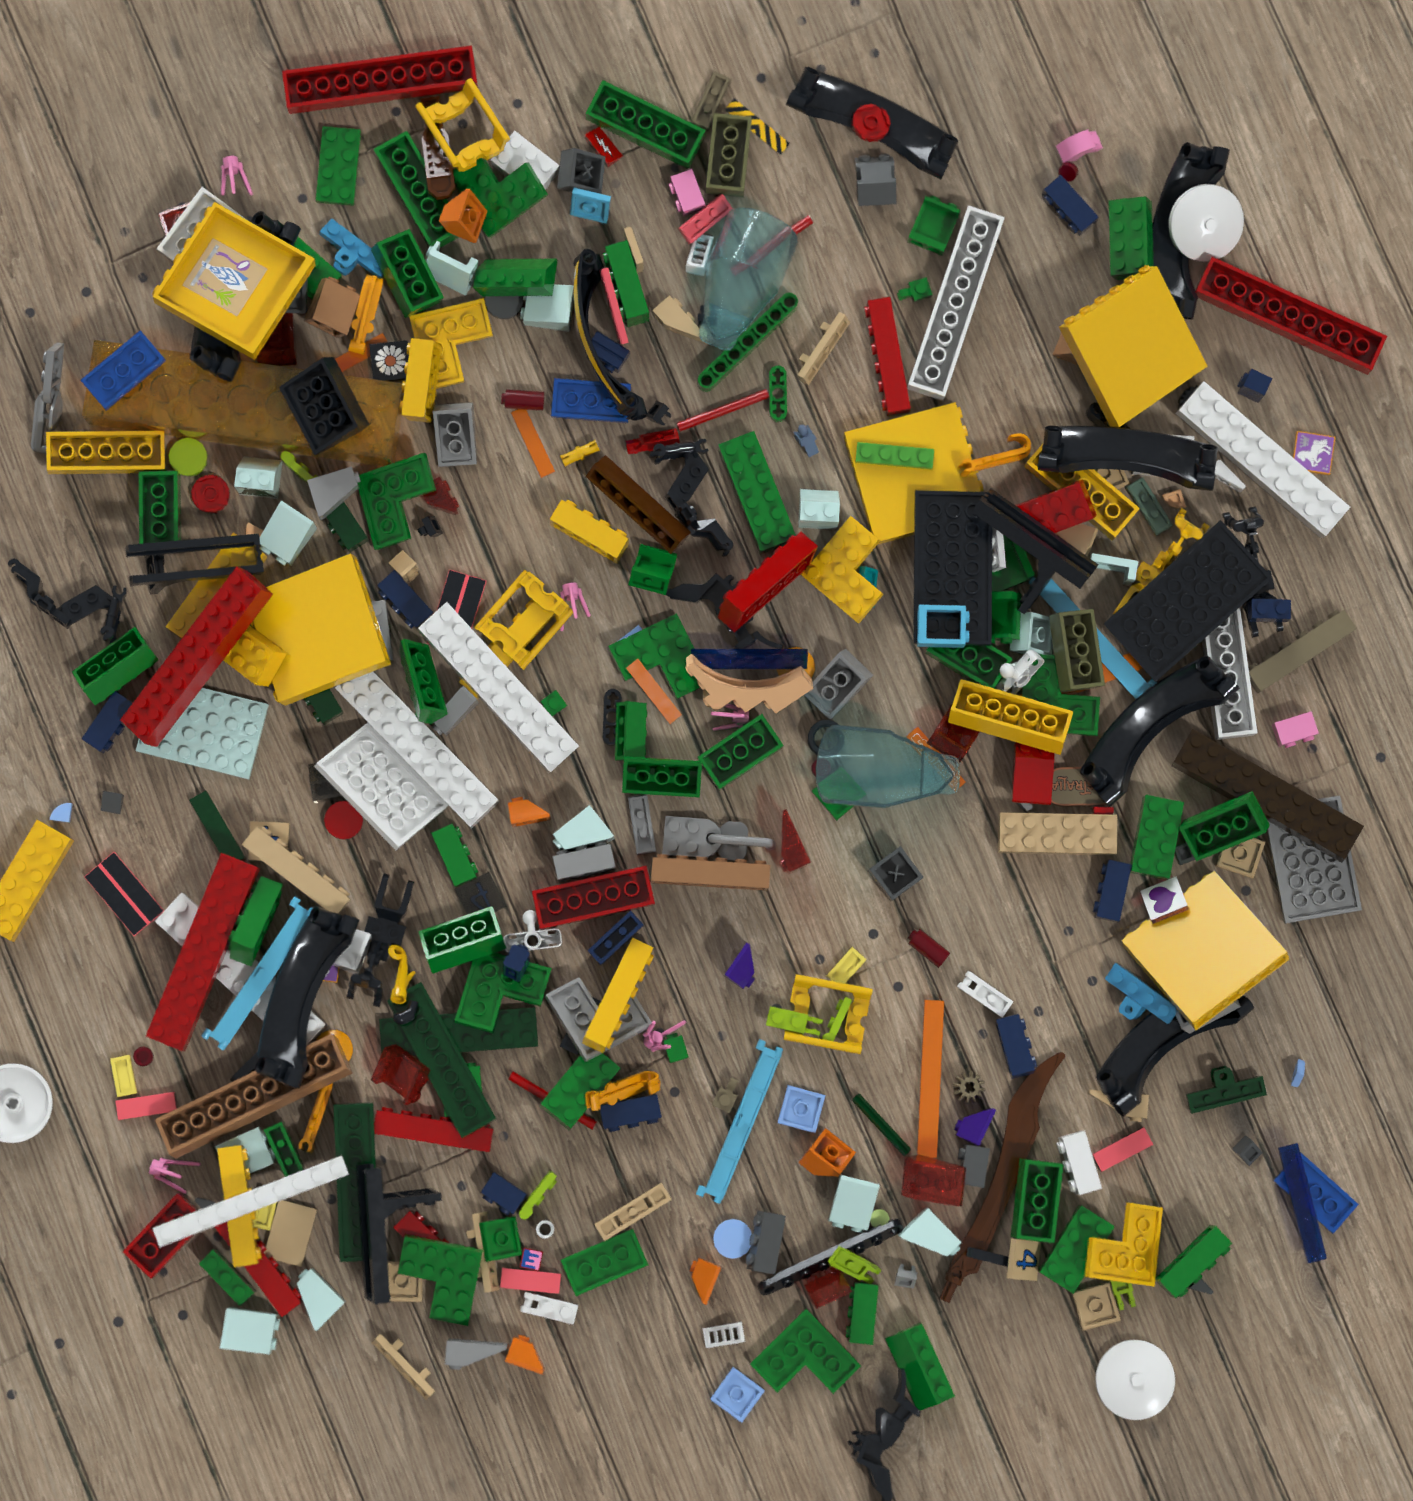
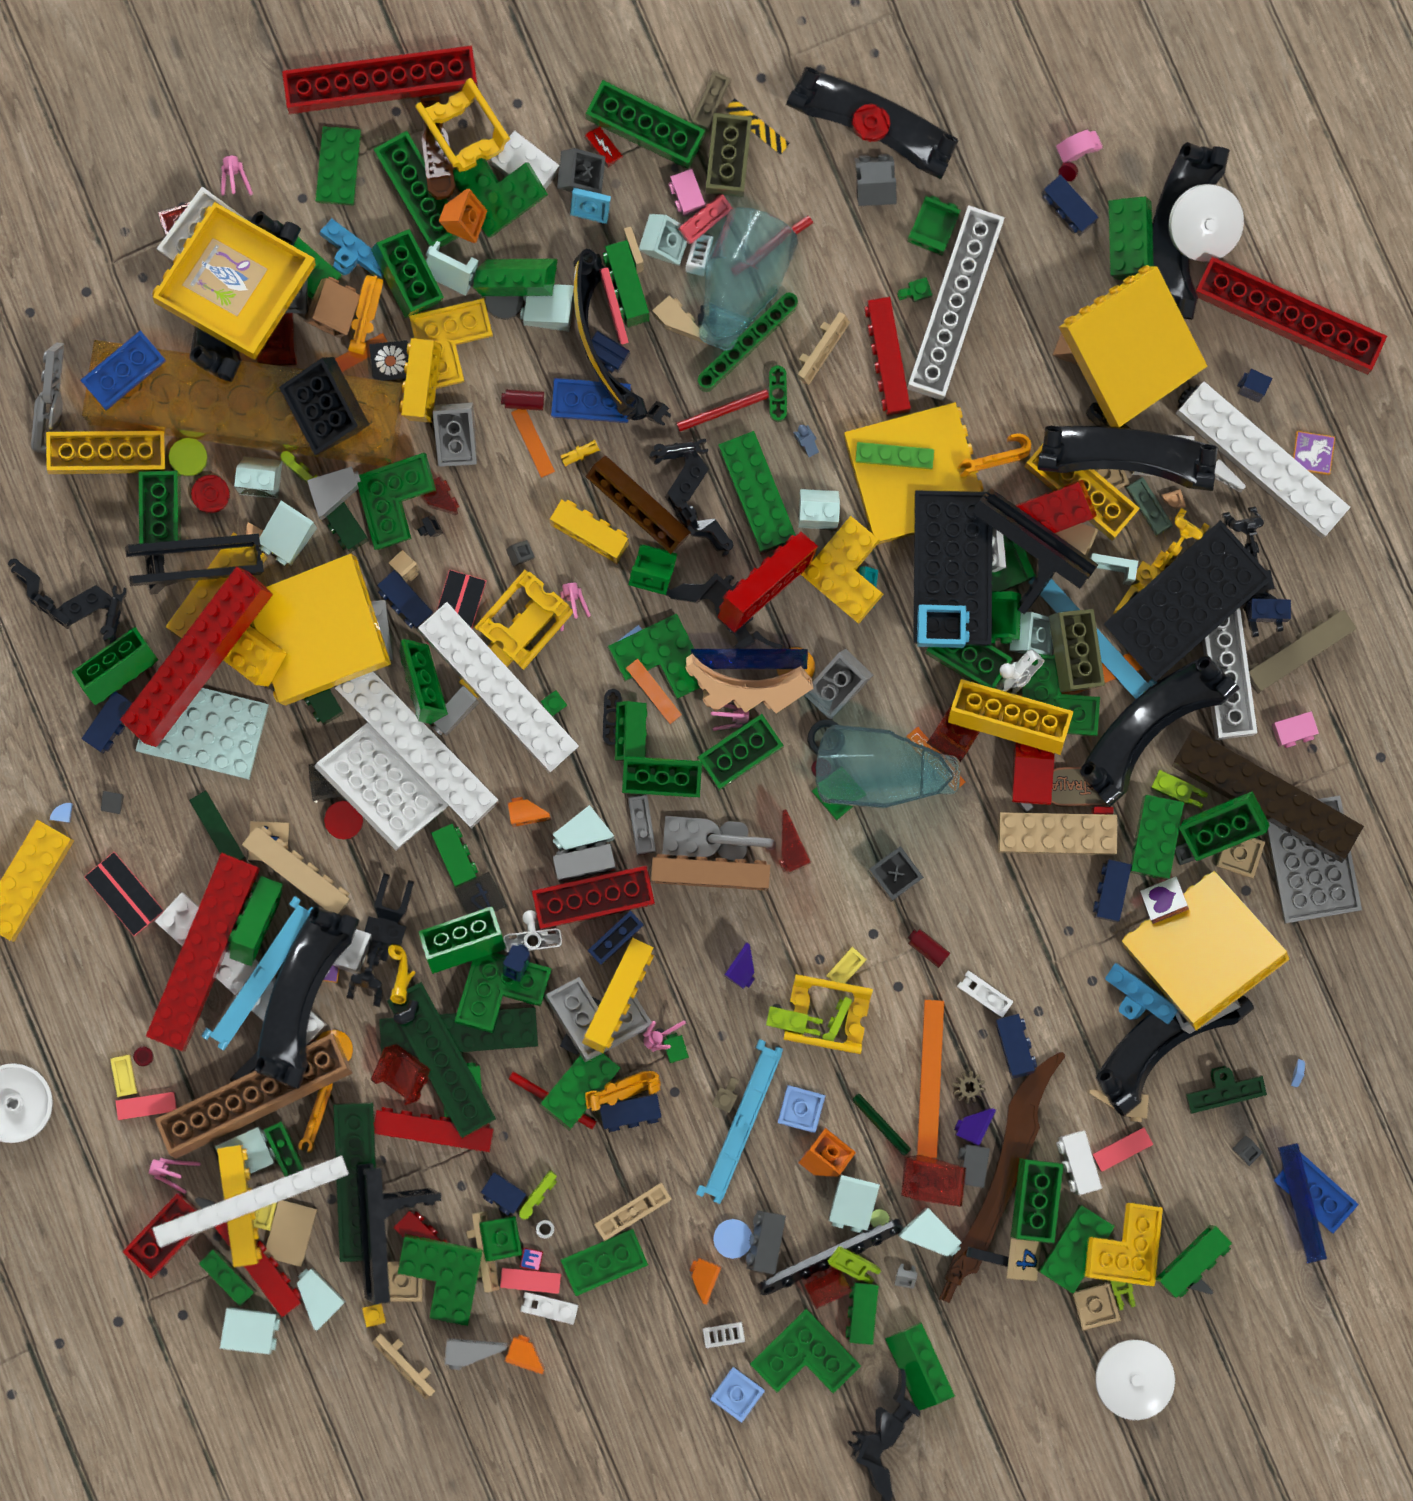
(374, 1315): none -> yellow plate
(520, 553): none -> dark grey slope
(647, 441): red hinge -> none
(663, 239): none -> light aqua slope
(1177, 789): none -> lime hinge

